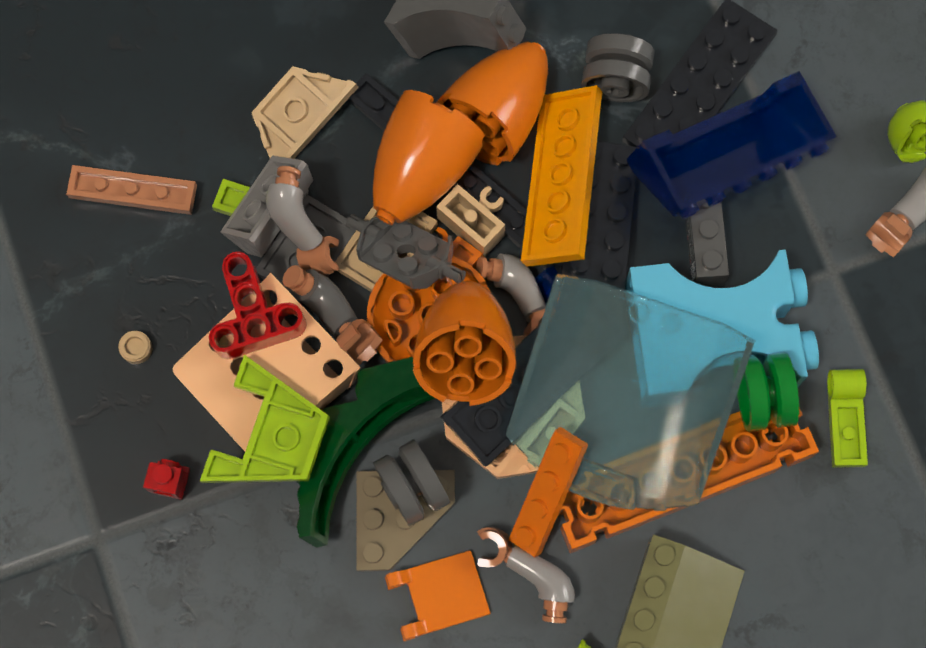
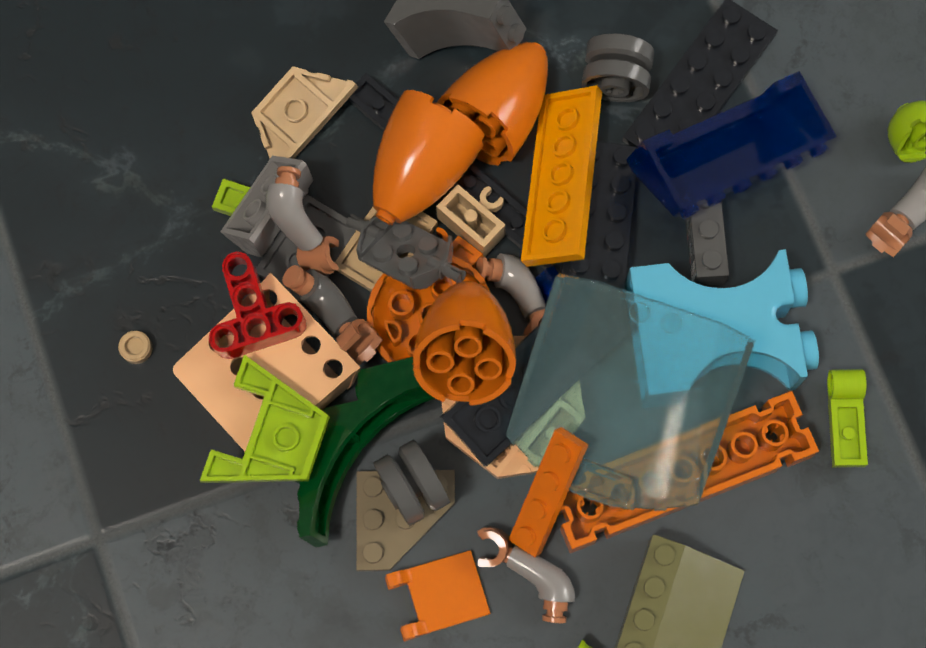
(131, 189): nougat plate -> none
(166, 478): red brick -> none
(769, 393): green wheel -> none

